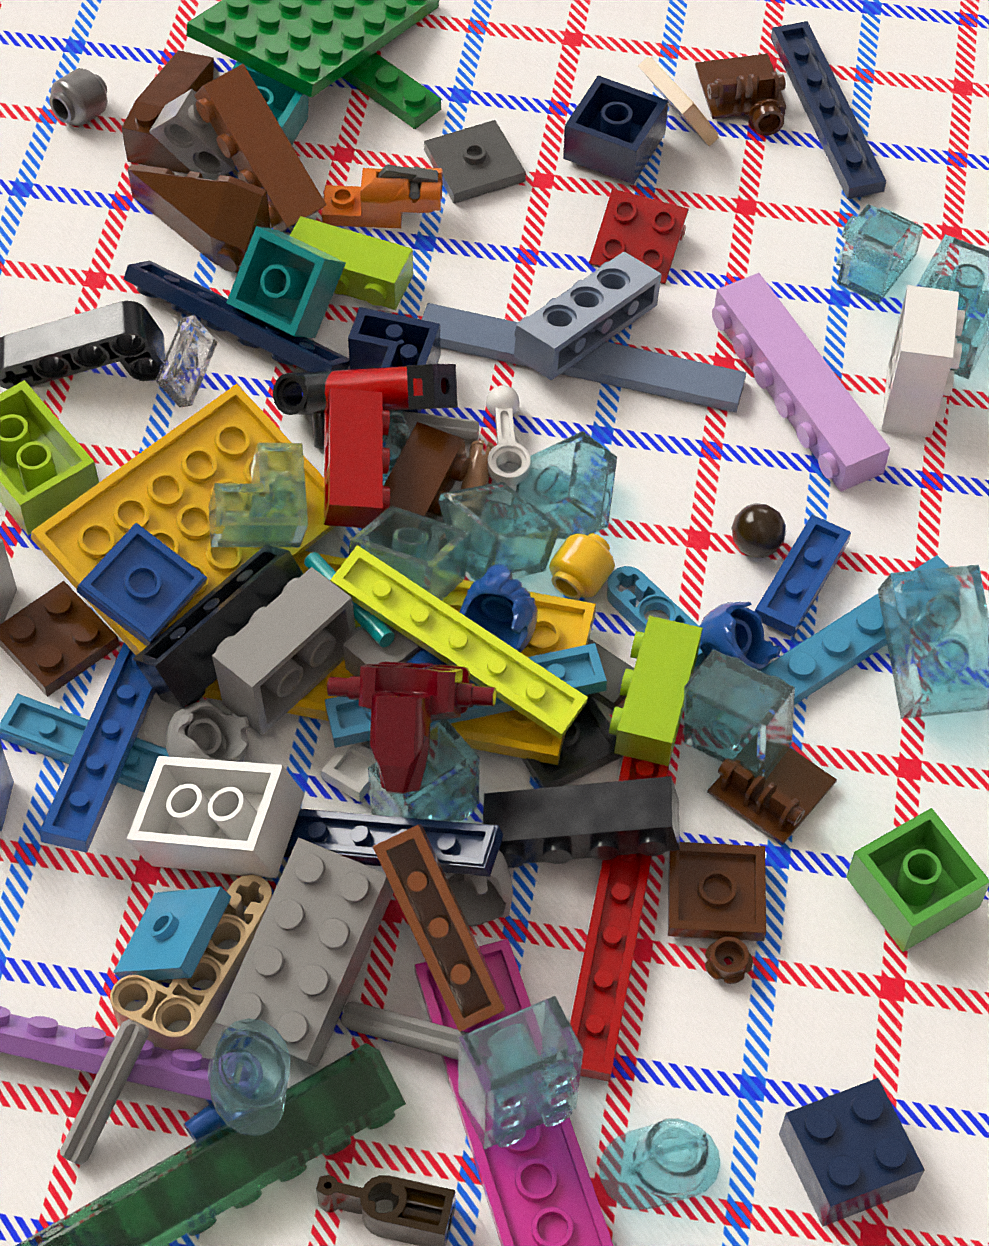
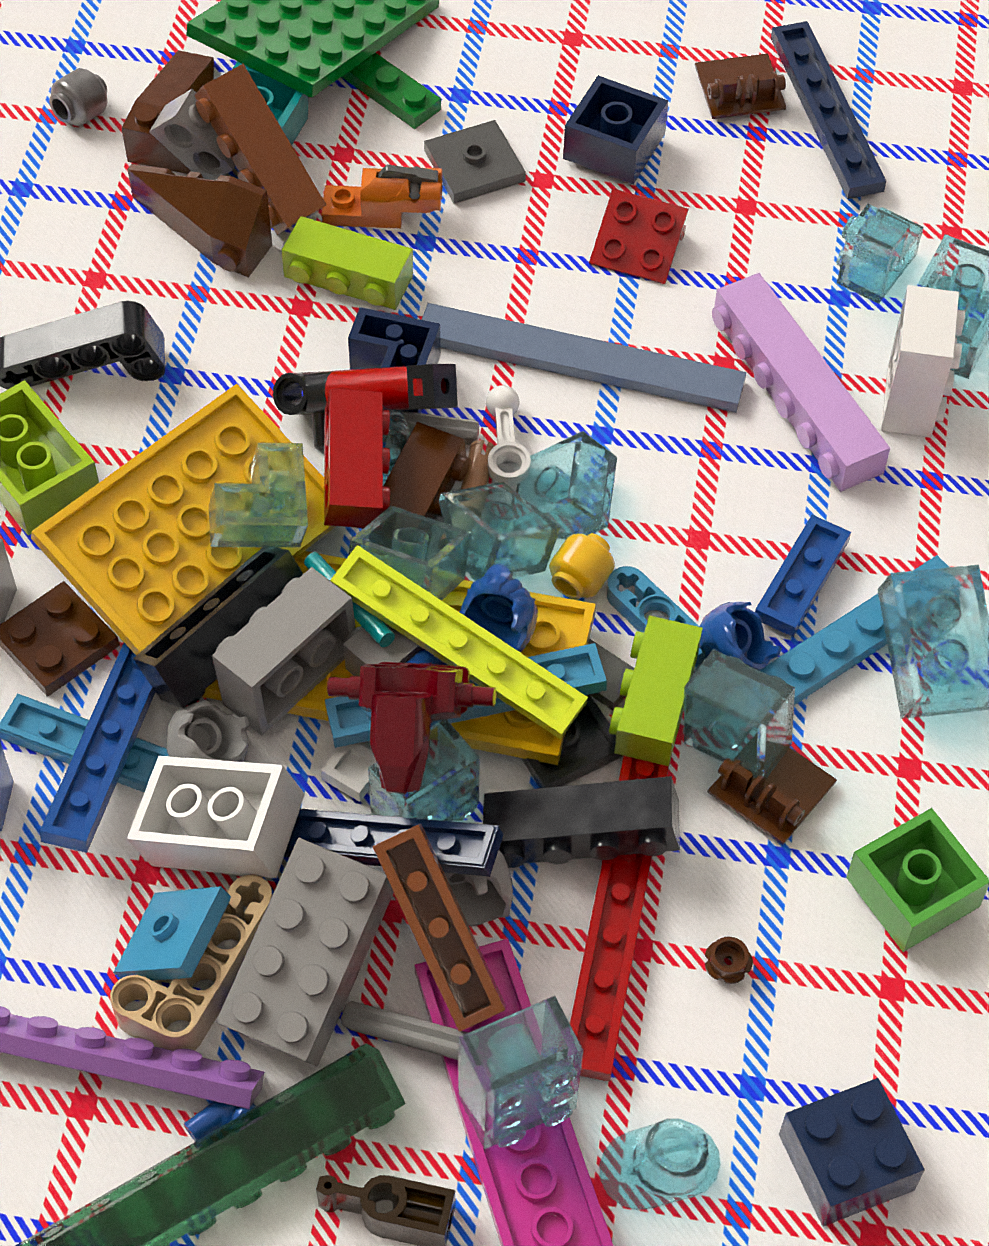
(104, 1092): light grey axle -> none
(141, 584): blue tile -> none
(186, 361): clear plate -> none
(195, 299): dark blue plate -> none
(250, 1076): clear light blue piece -> none
(285, 282): teal brick -> none
(586, 315): sand blue brick -> none
(679, 100): tile -> none
(717, 891): reddish brown plate -> none
(758, 530): dark brown piece -> none
(766, 117): reddish brown plate -> none

